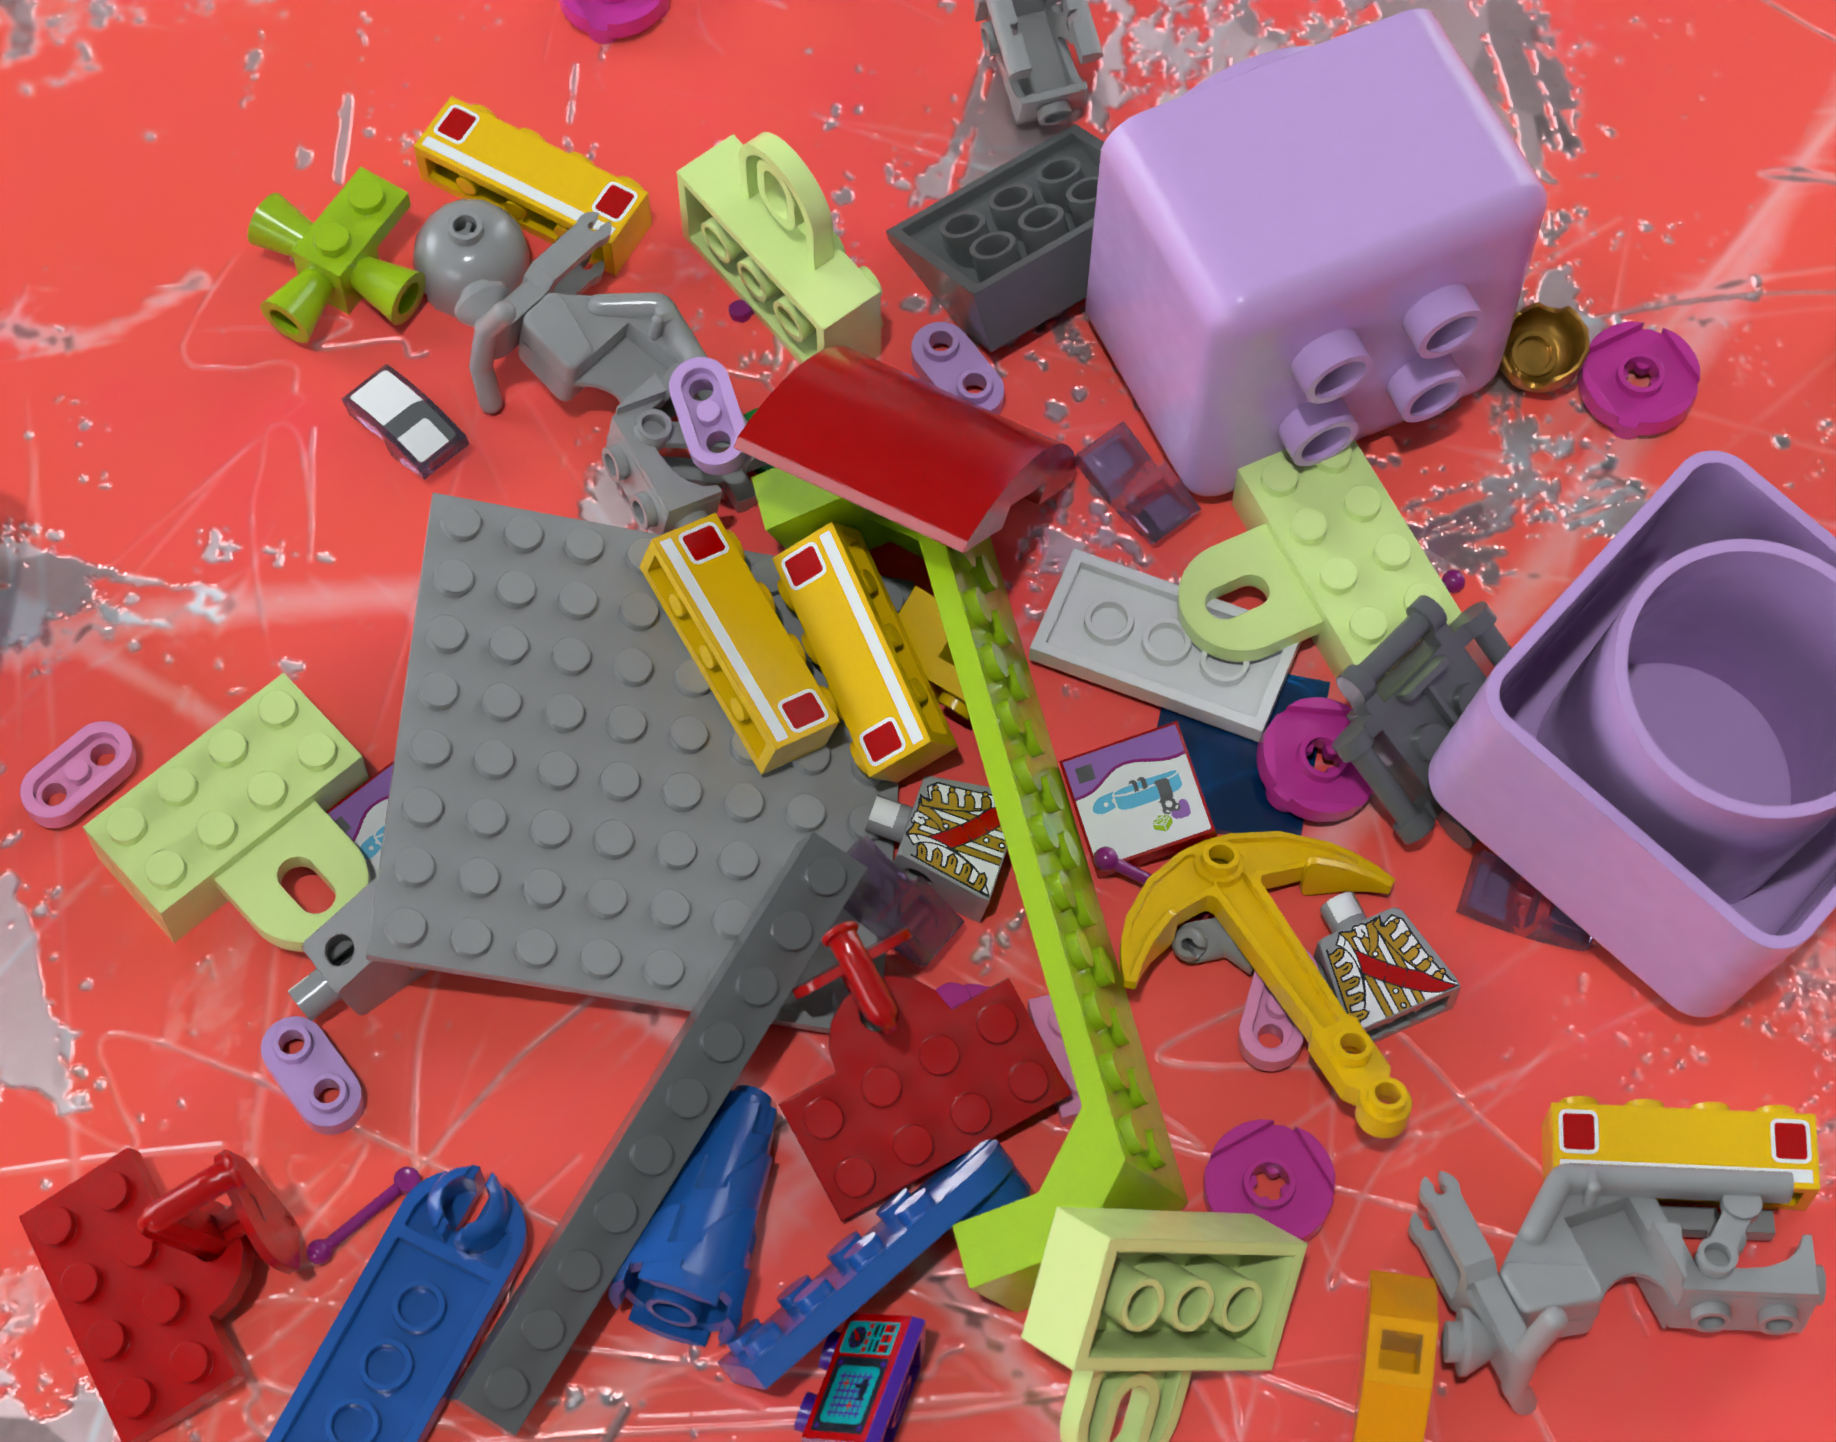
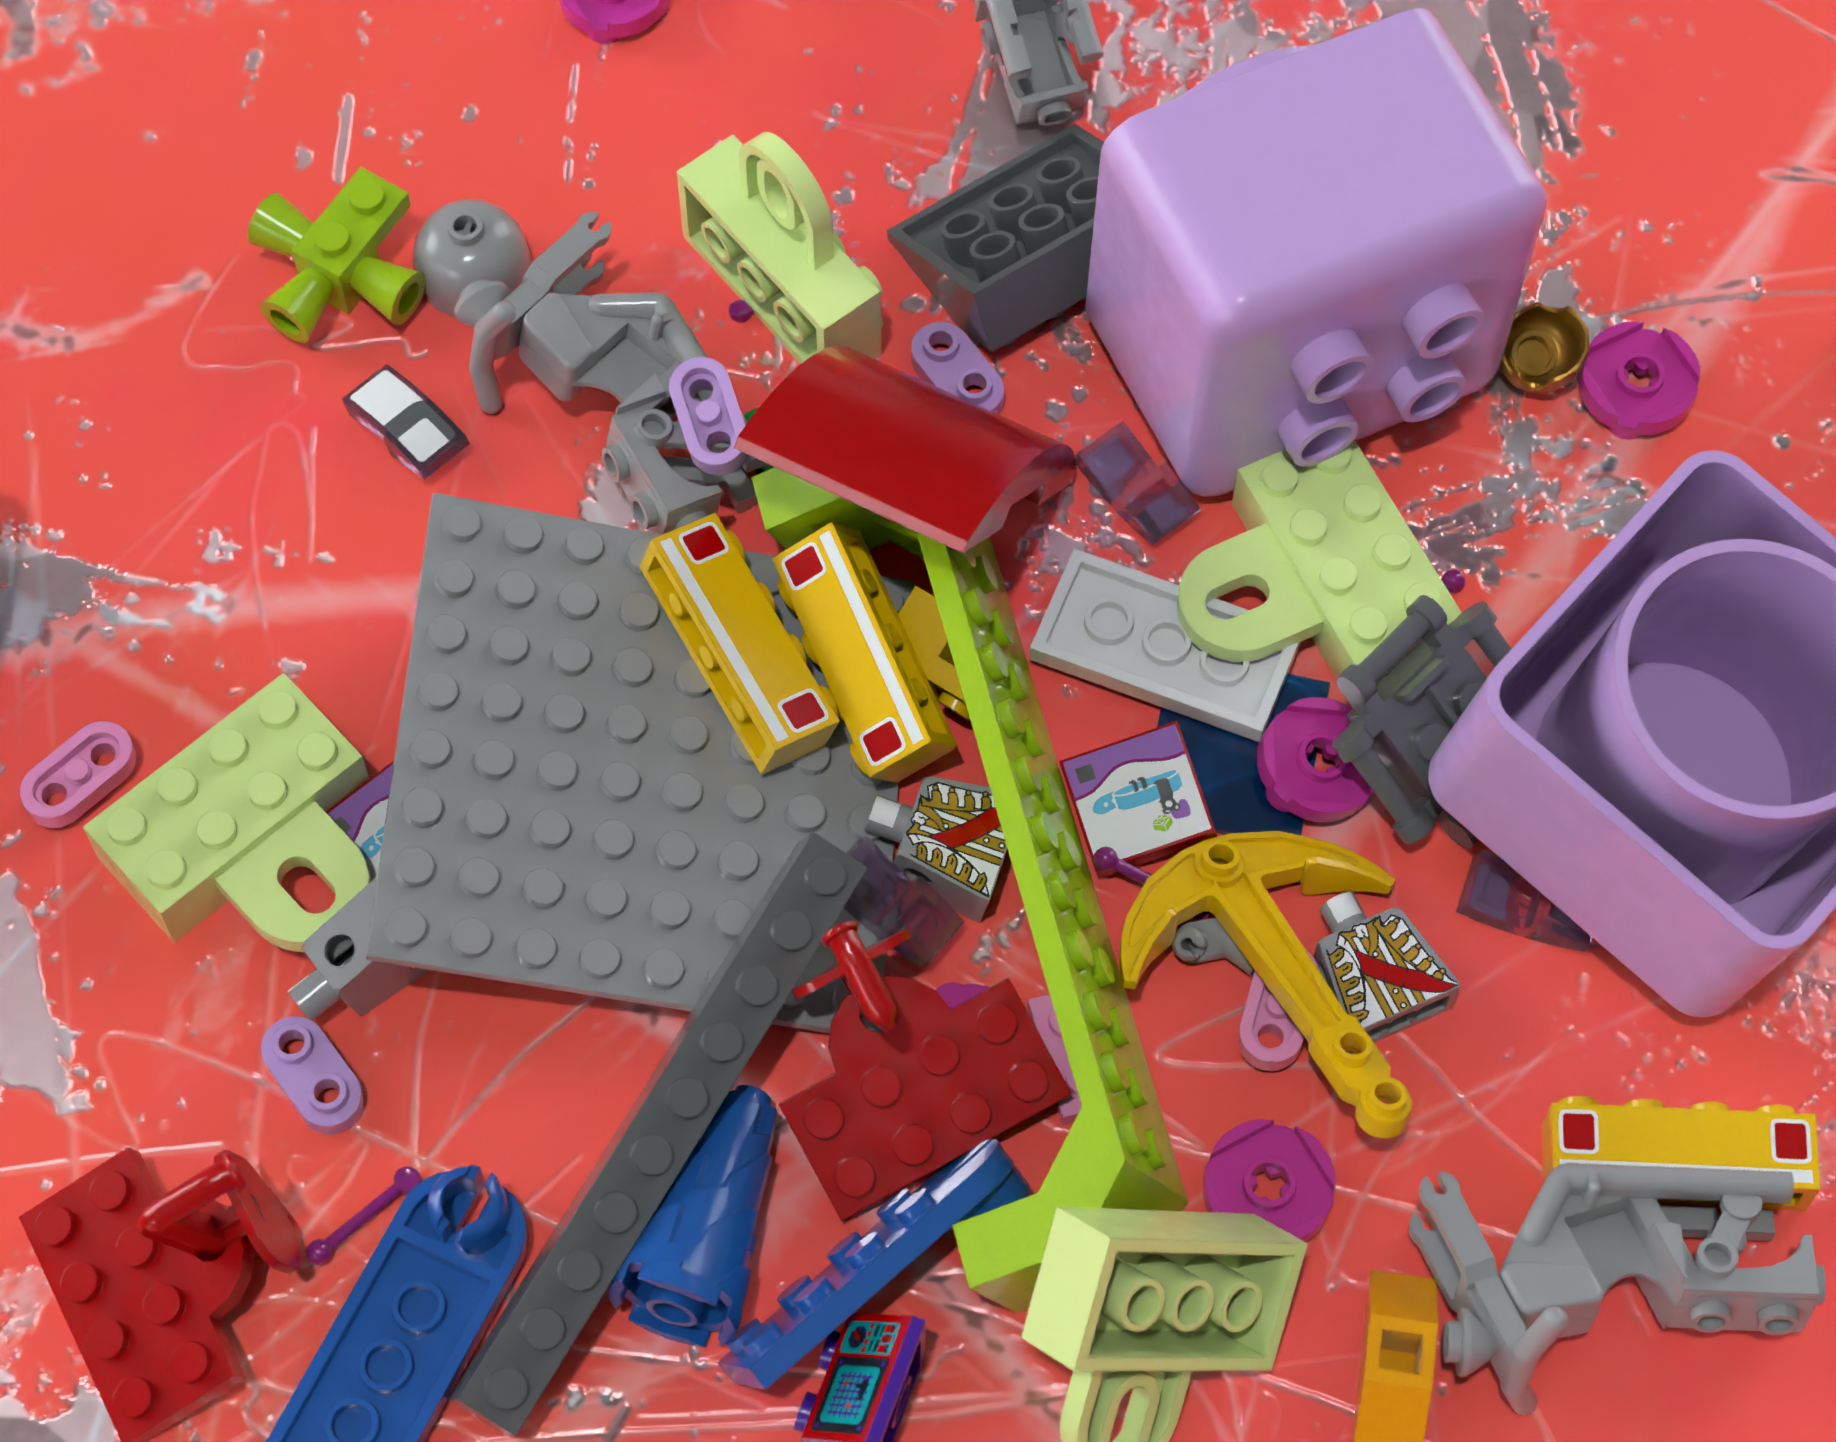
(535, 182): yellow brick -> none

